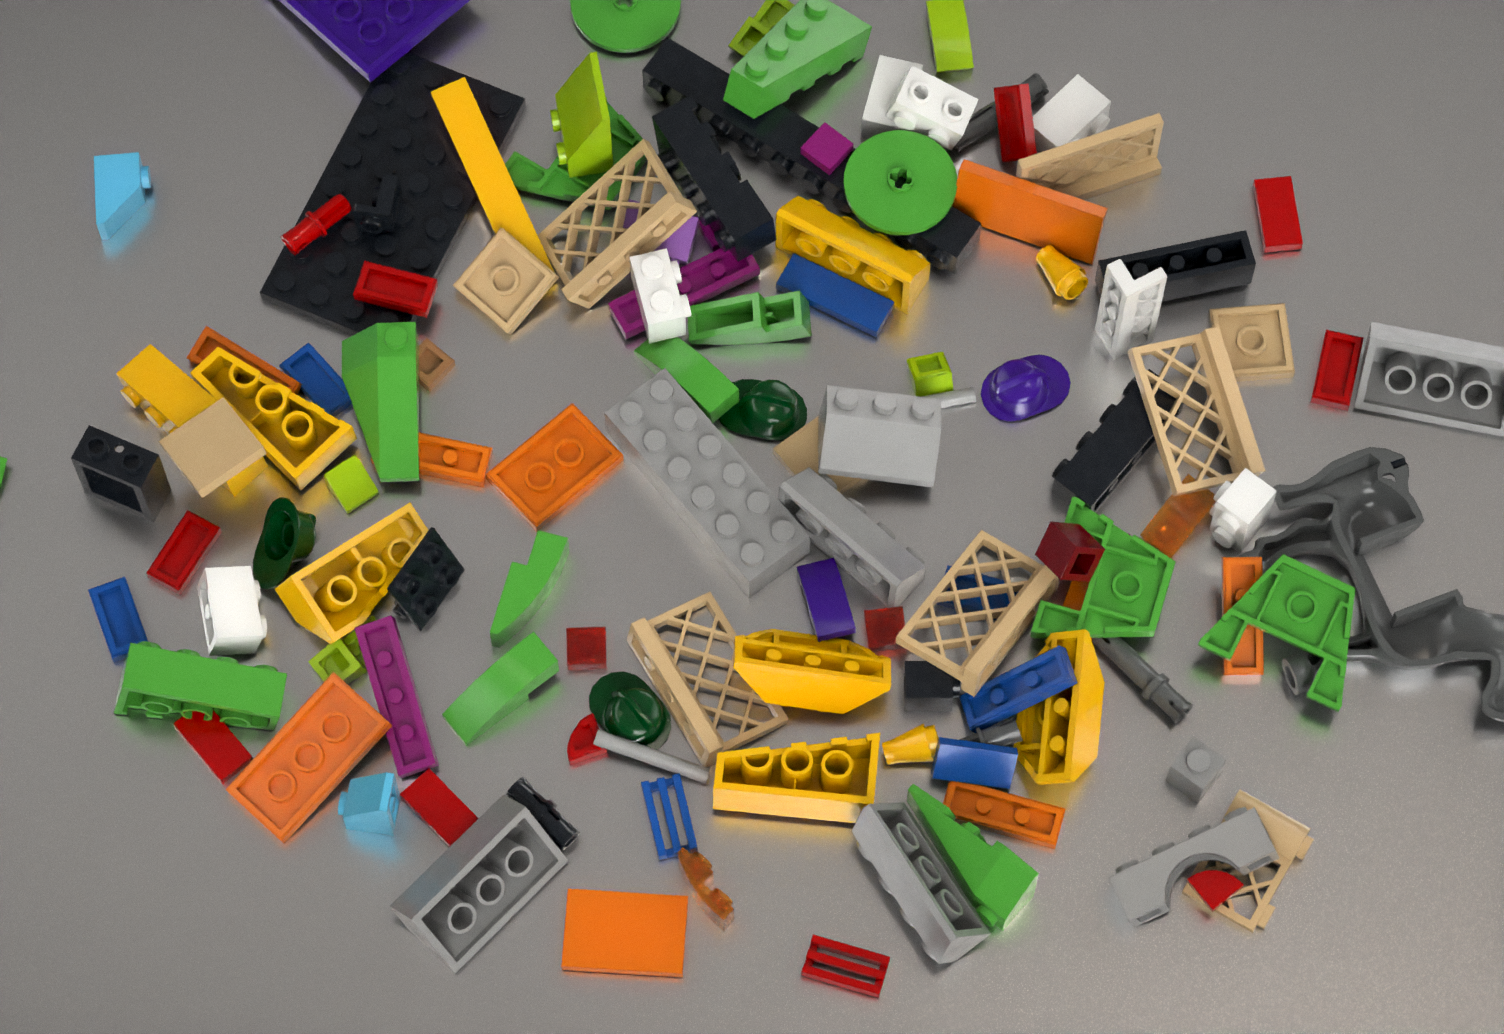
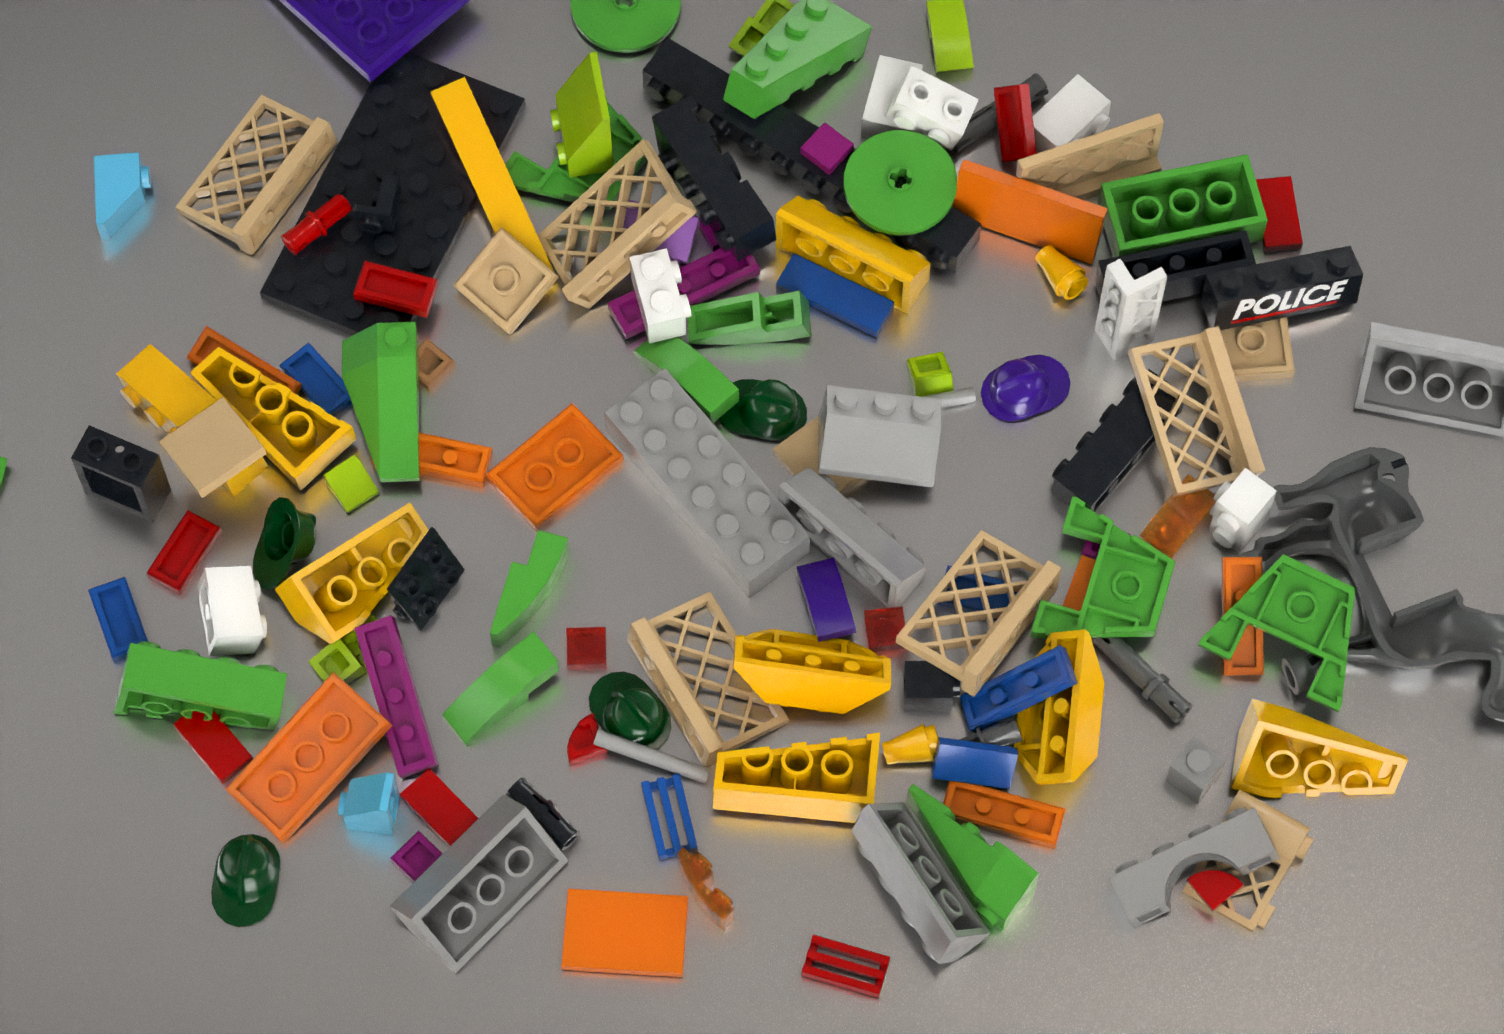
(245, 880): none -> dark green piece
(277, 193): none -> tan fence
(415, 856): none -> magenta tile
(1070, 551): dark red brick -> none
(1182, 206): none -> bright green brick
(1282, 288): none -> black brick
(1297, 754): none -> yellow wedge
(1337, 370): red tile -> none

